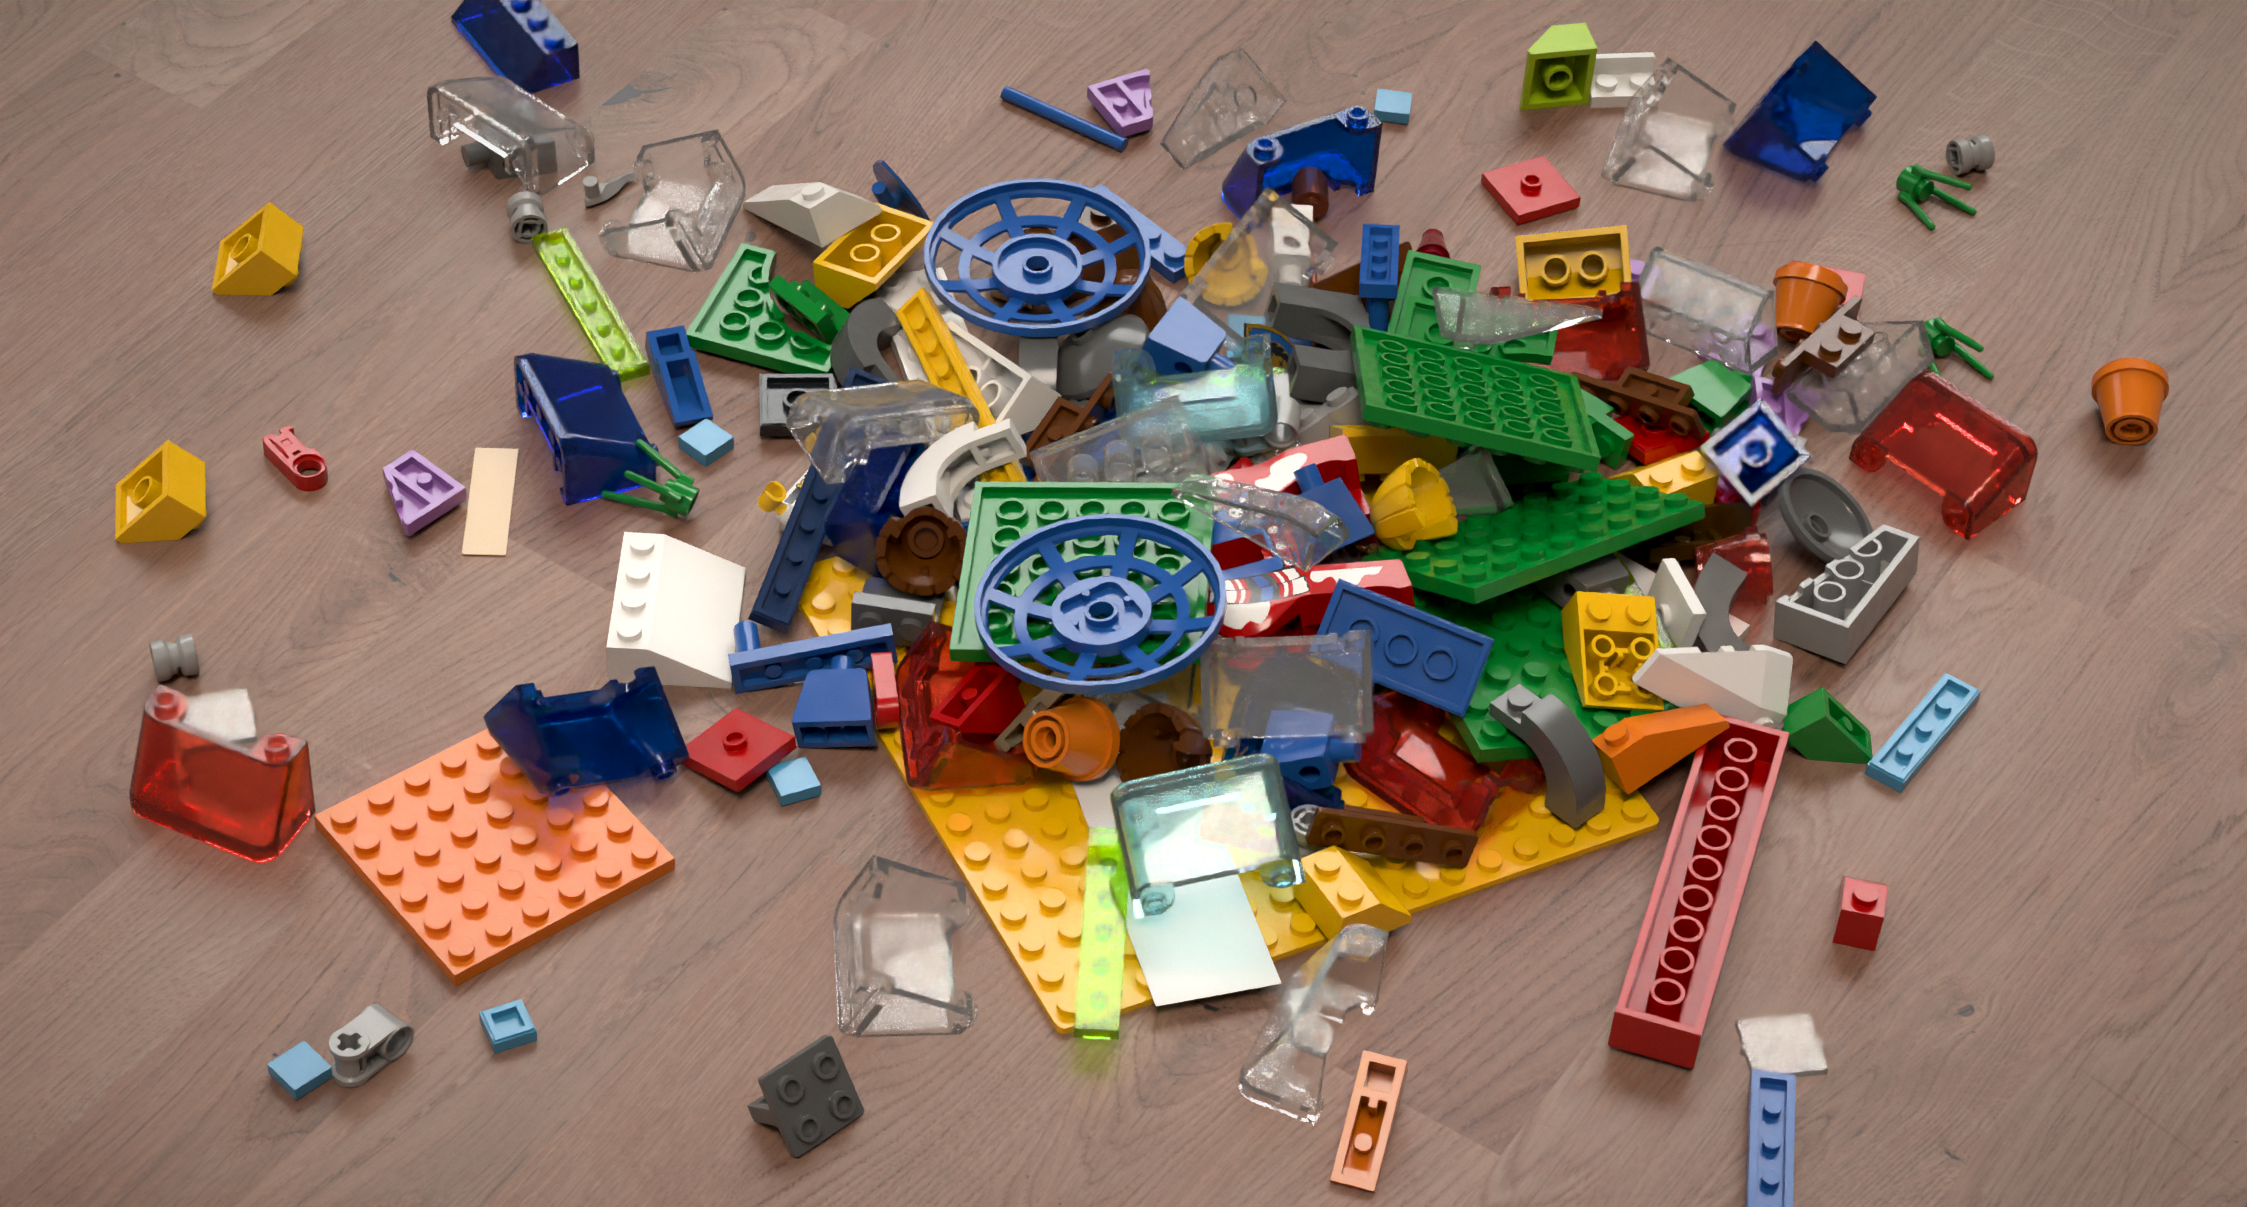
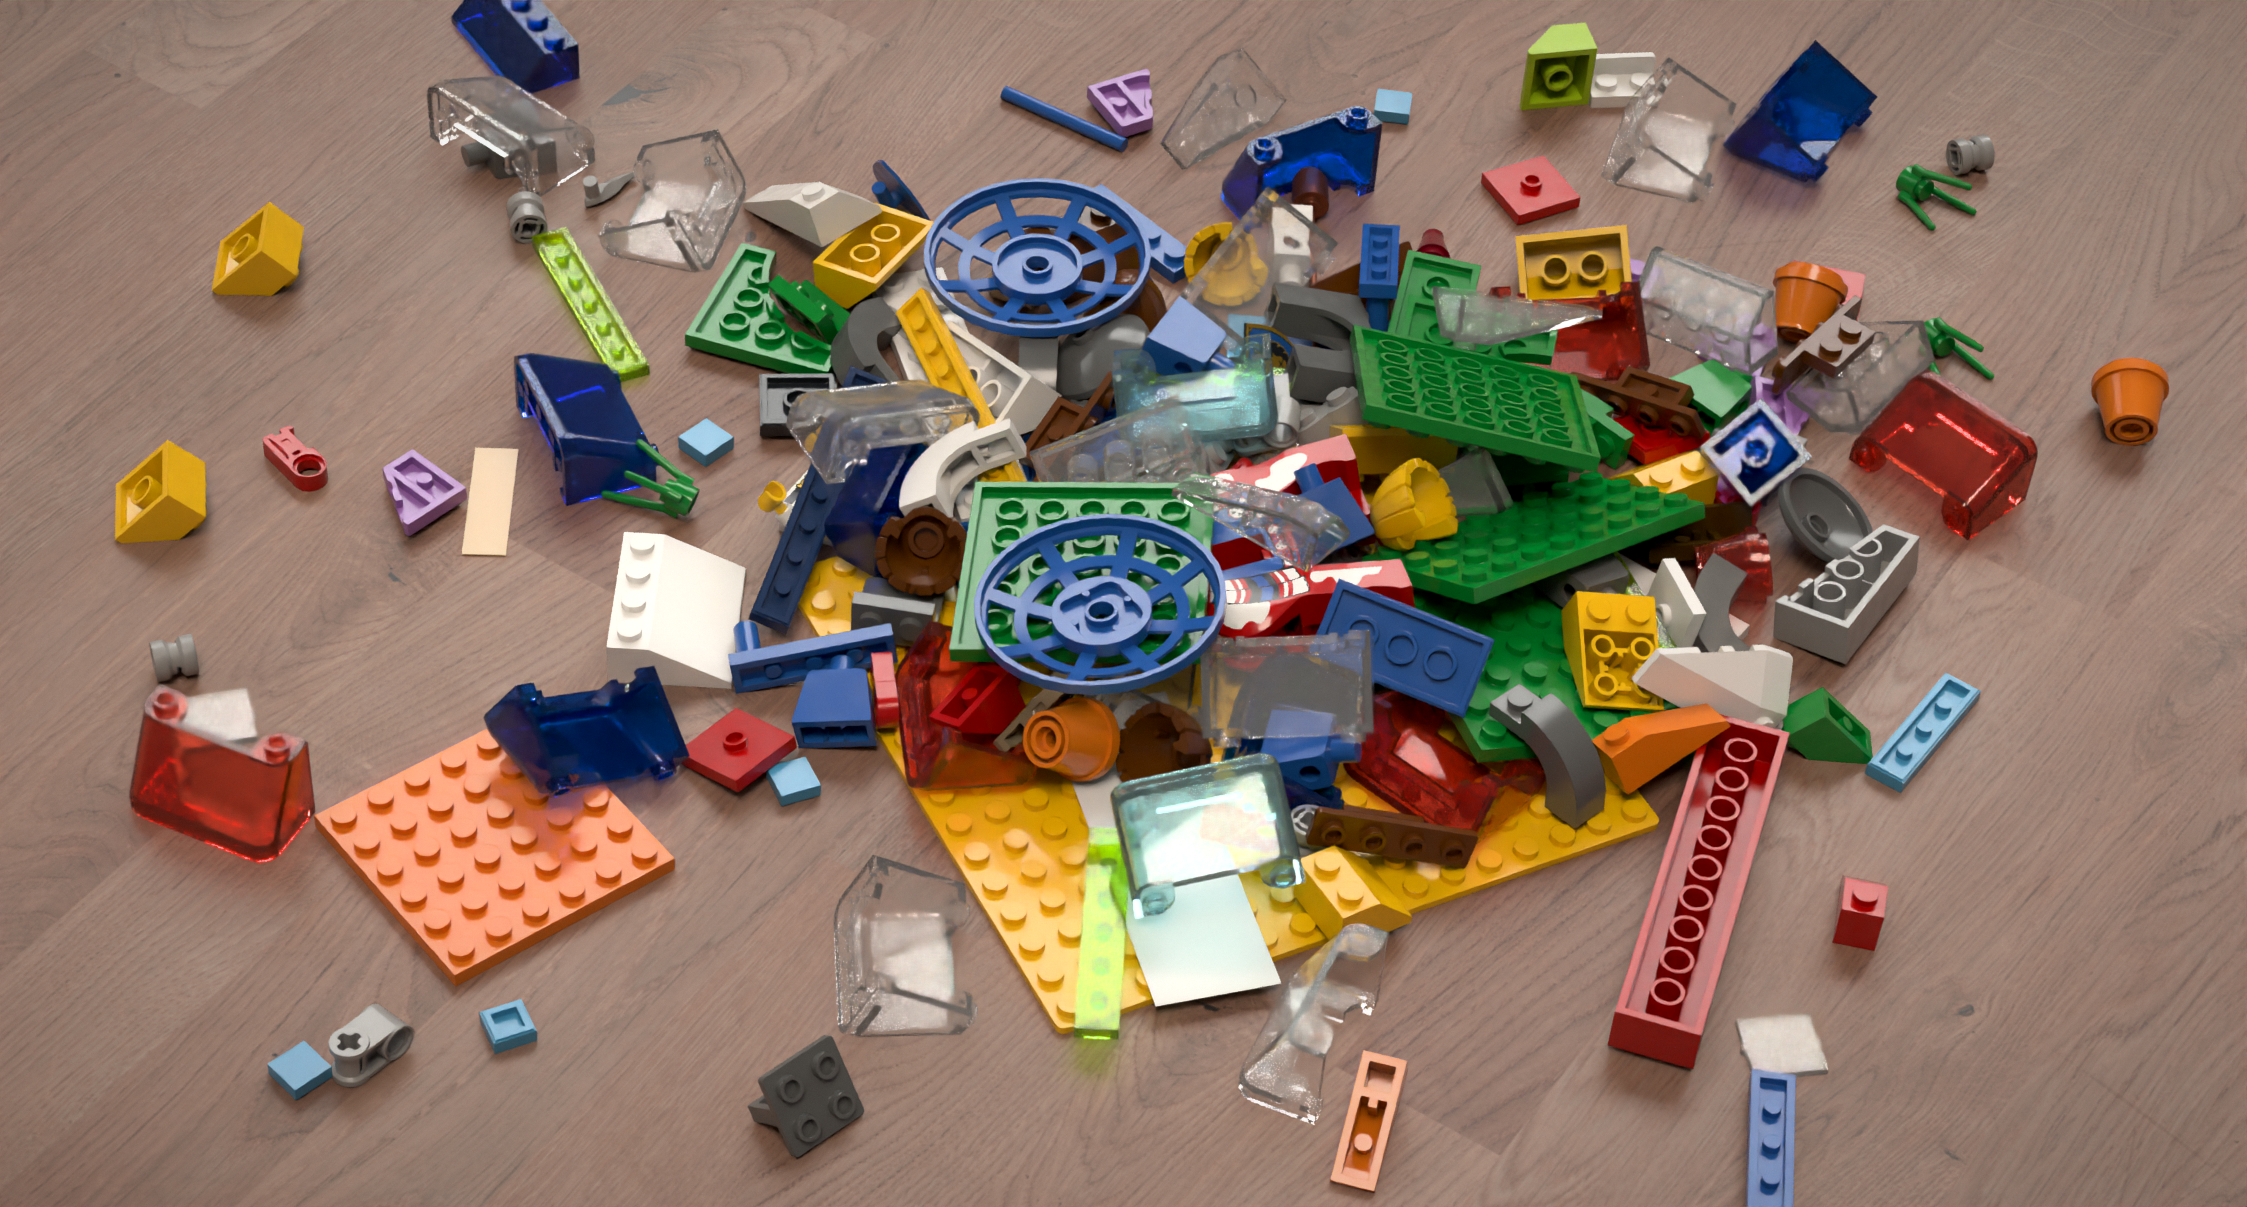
(677, 376): blue slope -> none

